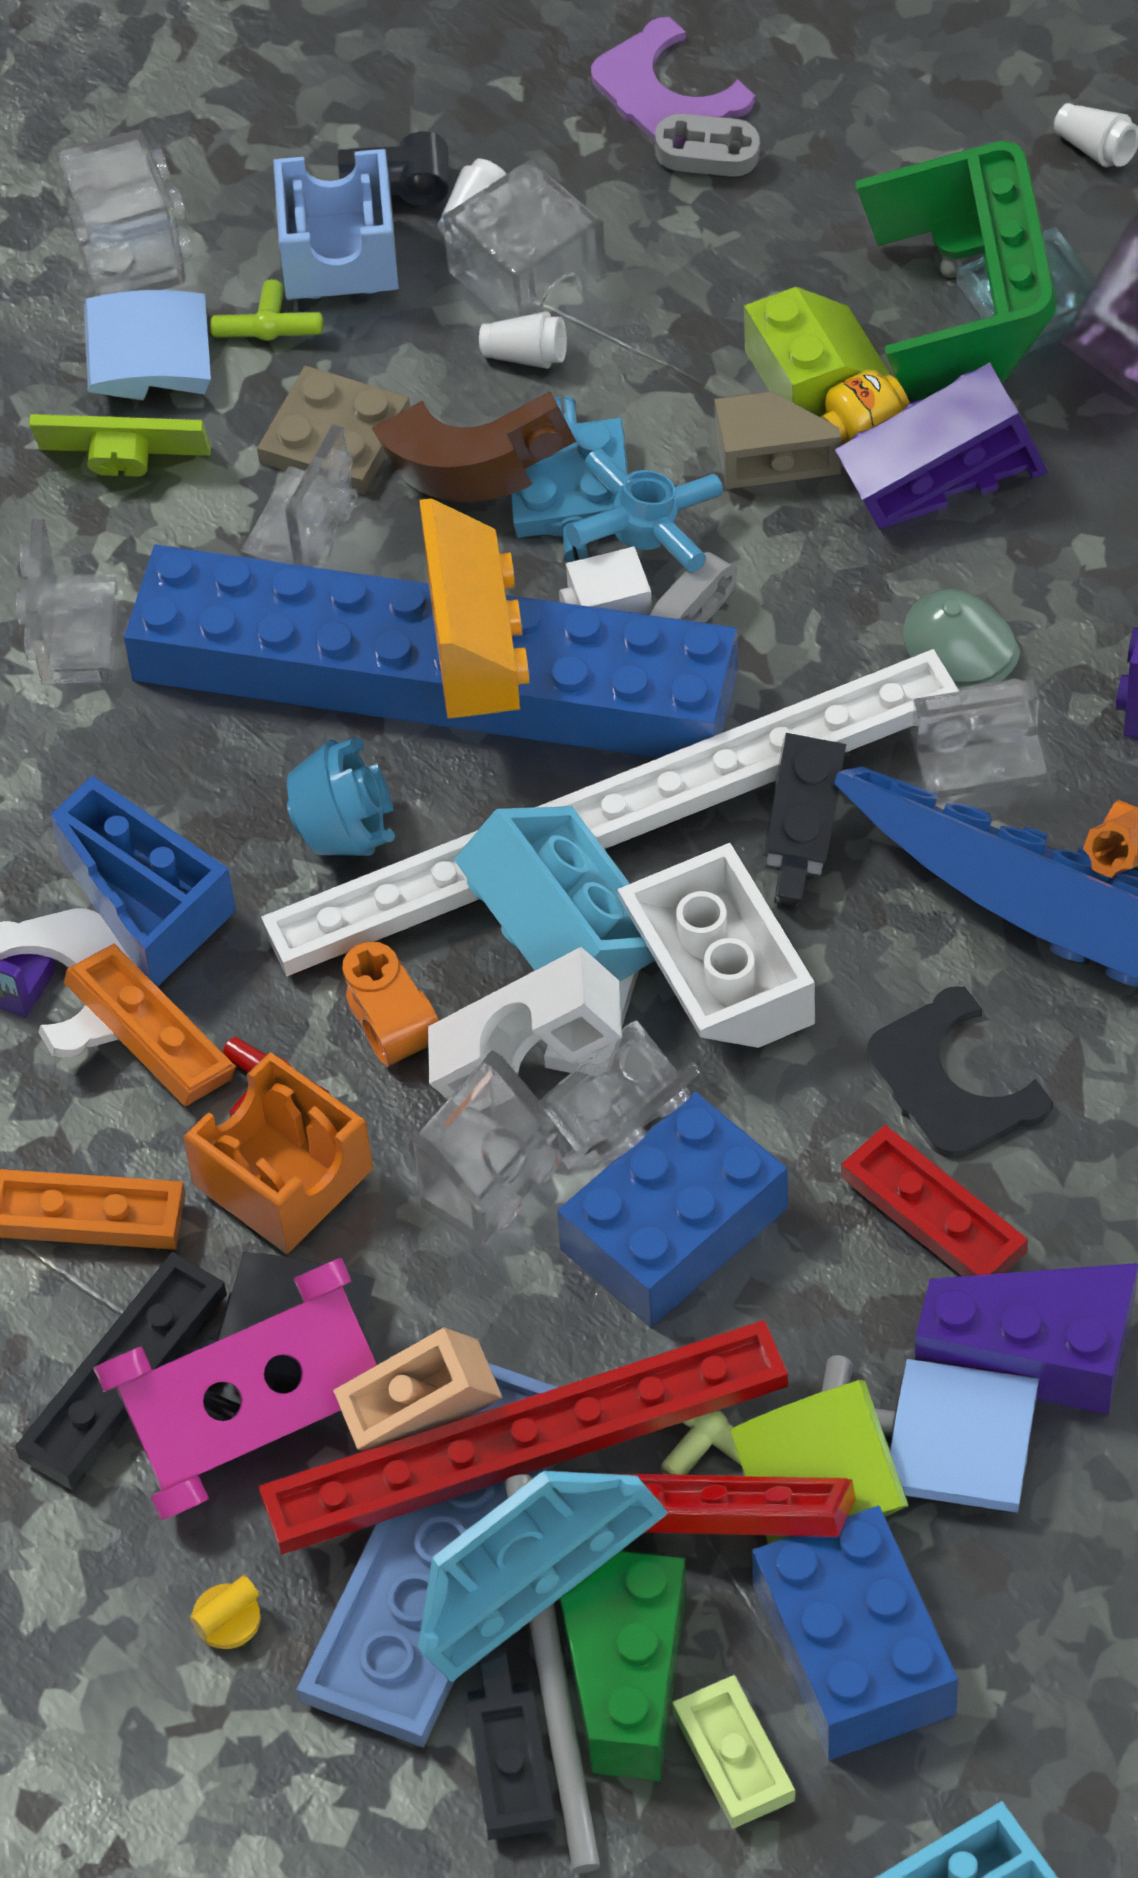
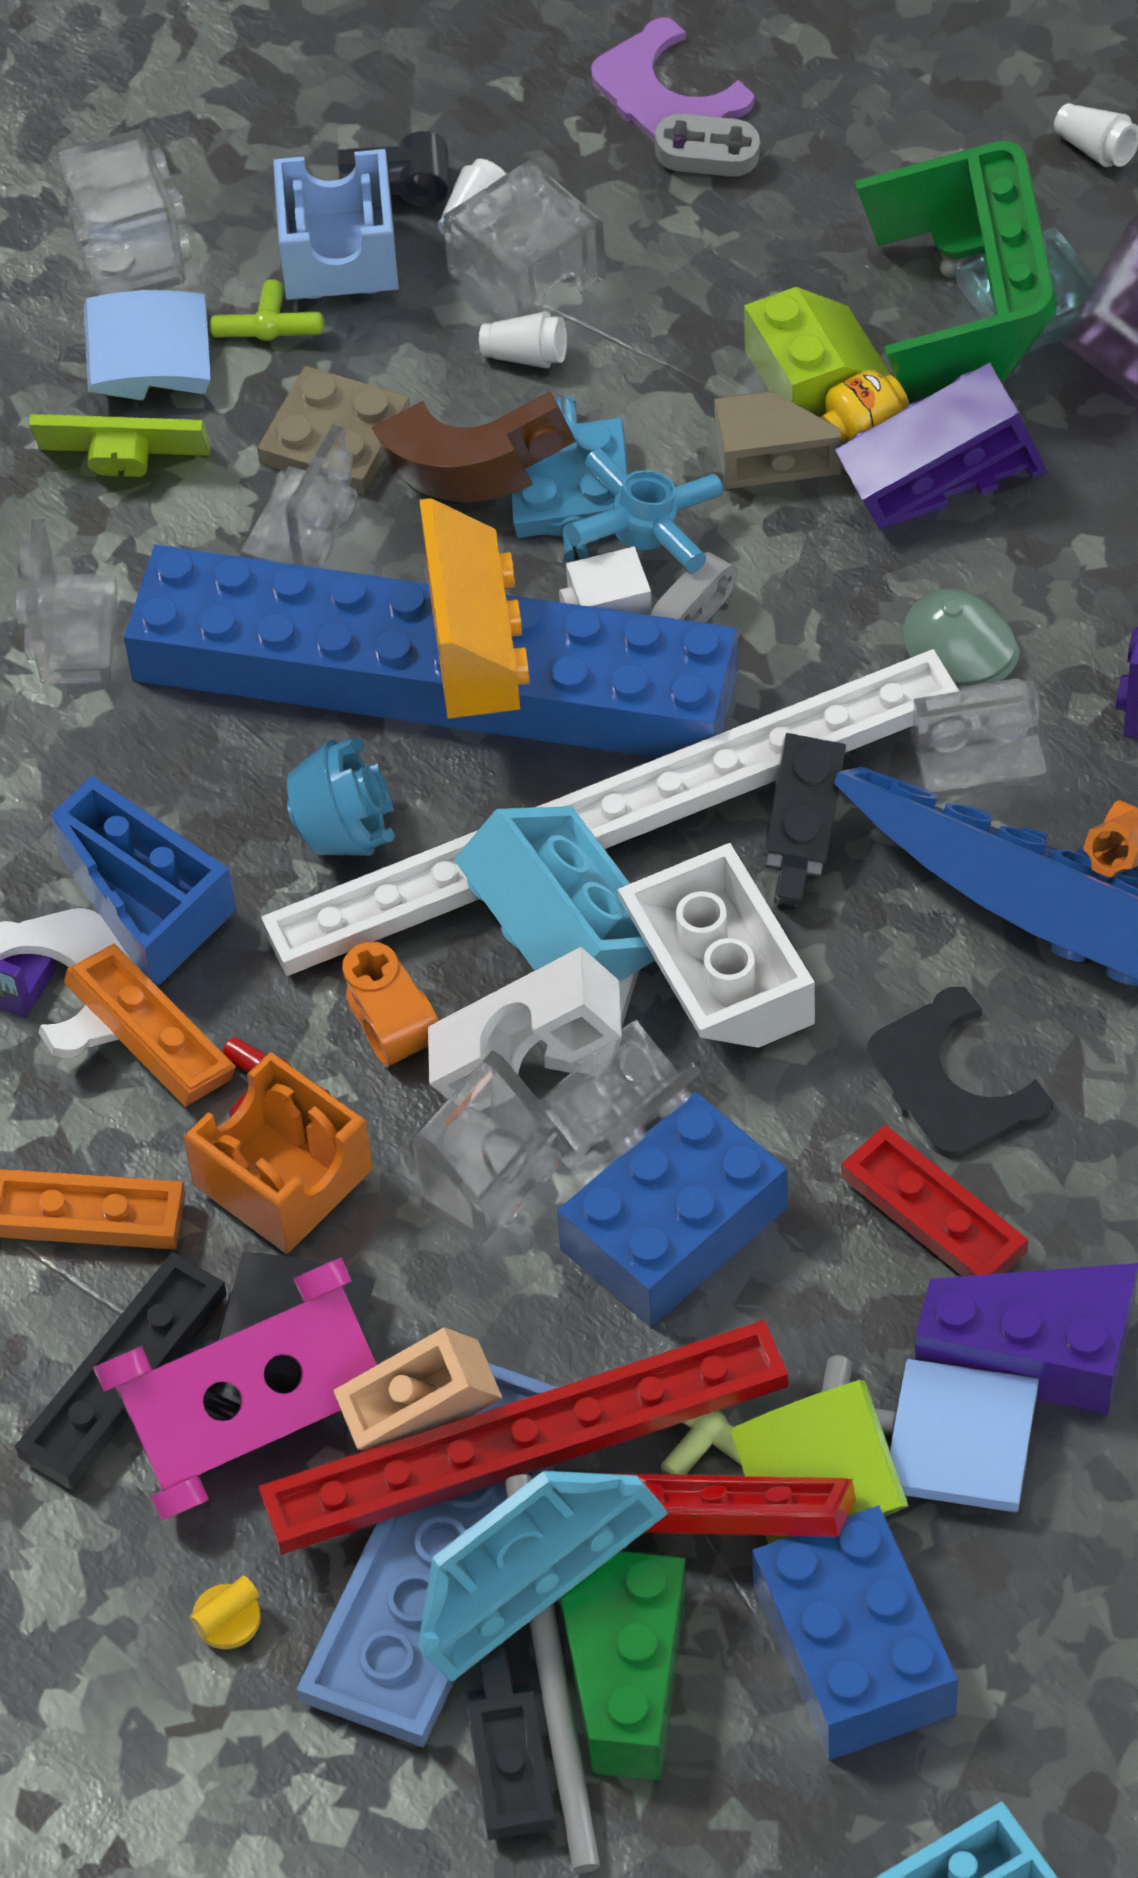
(733, 1751): yellowish green plate -> none

